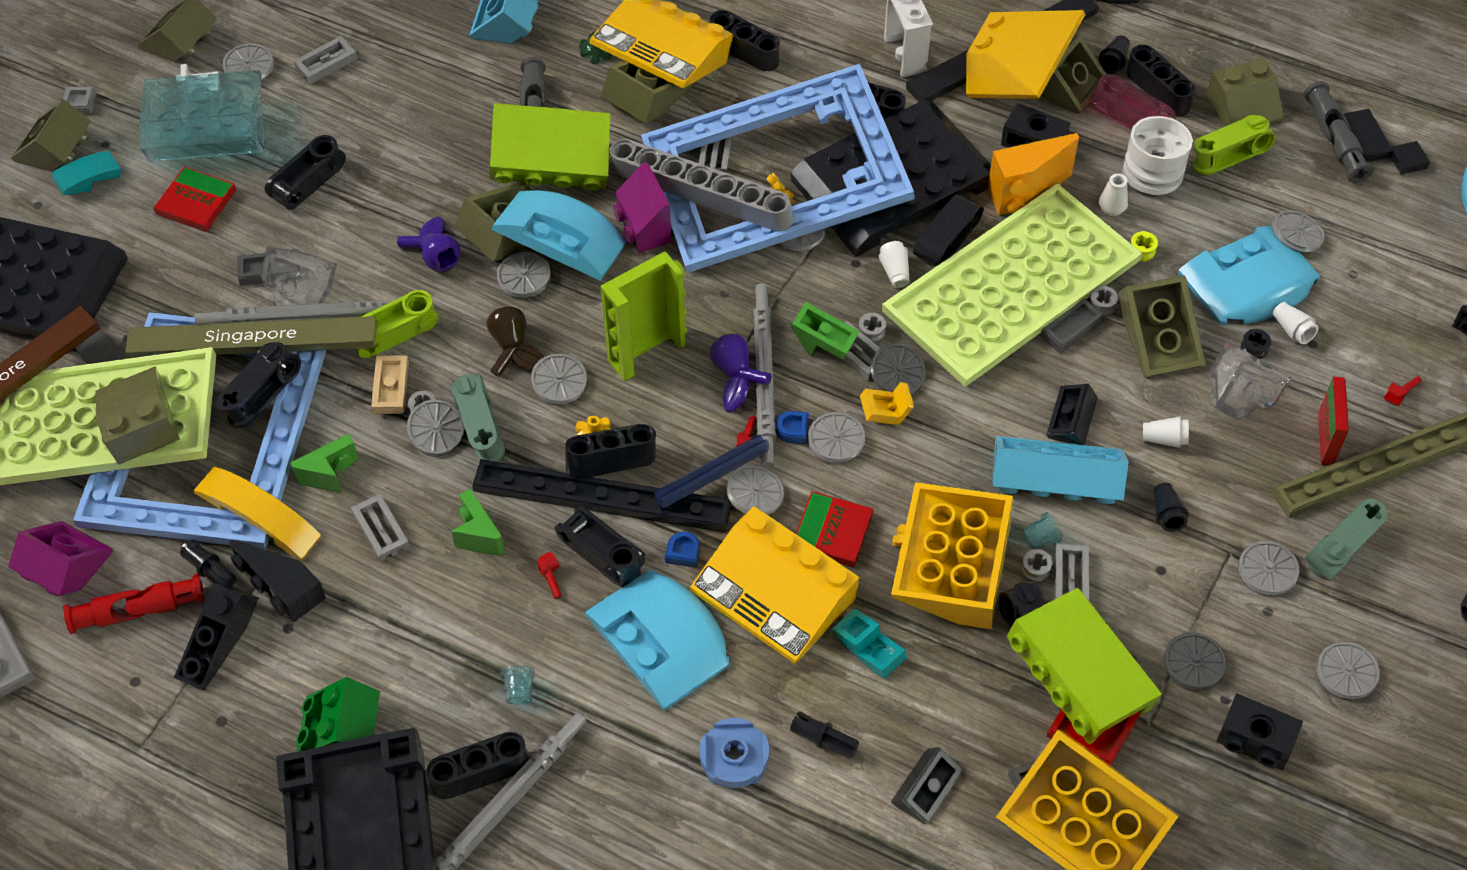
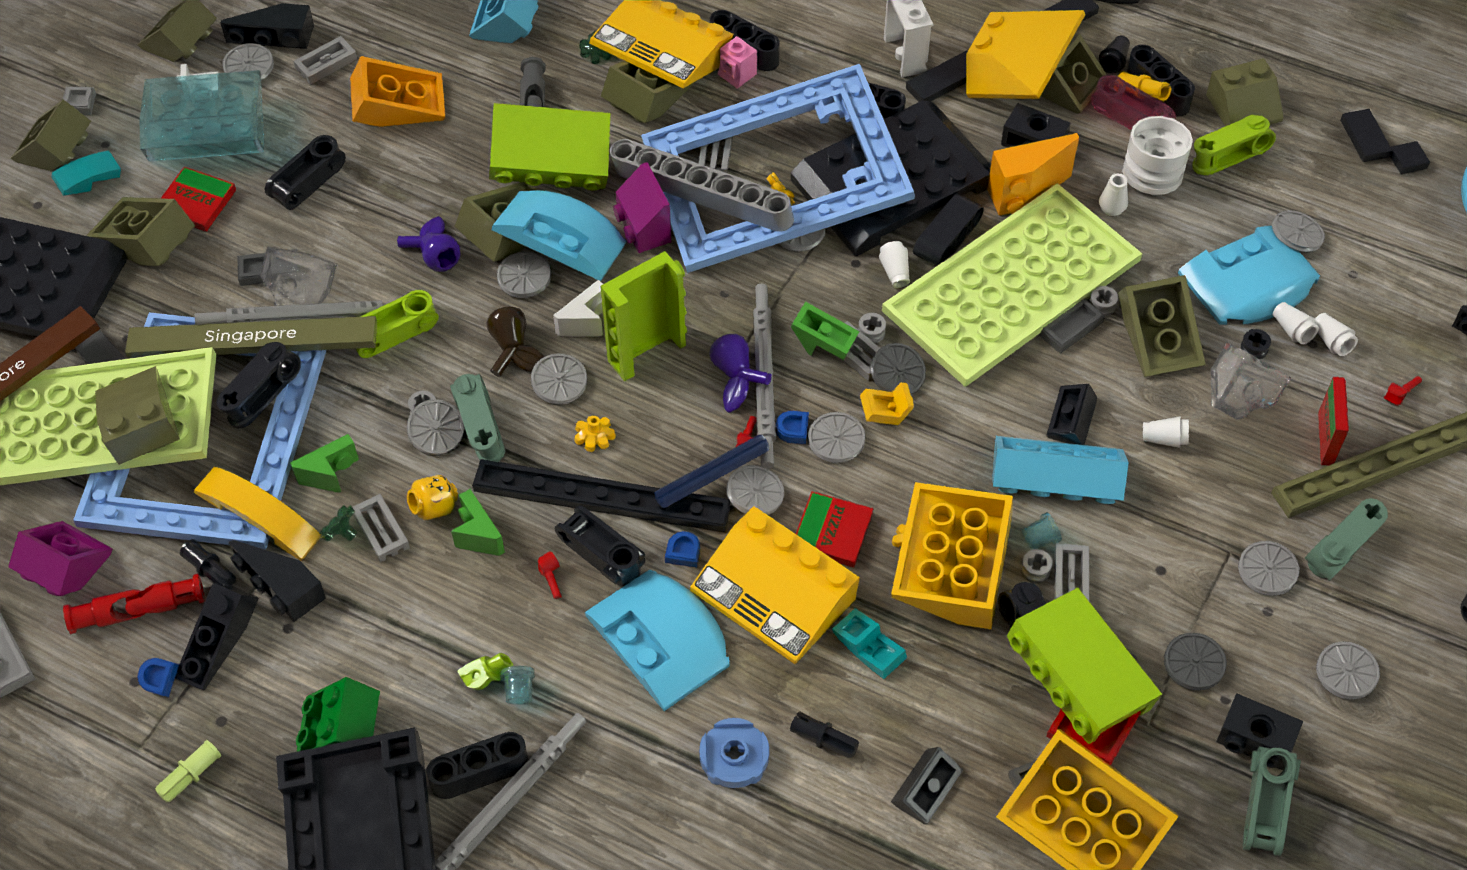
(145, 228): none -> olive slope
(157, 676): none -> blue tile
(187, 771): none -> yellowish green axle
(272, 26): none -> black slope
(340, 525): none -> clear green plant
(390, 384): tan plate -> none
(395, 94): none -> light orange slope
(432, 497): none -> yellow head
(482, 671): none -> lime piece
(580, 315): none -> white slope
(610, 451): black beam -> none
(737, 62): none -> bright pink window
(1145, 239): neon yellow bush -> none
(1154, 88): none -> yellow pin
(1170, 509): black cone -> none
(1269, 800): none -> sand green piece
(1336, 336): none -> white cone
(1346, 145): dark grey piece -> none

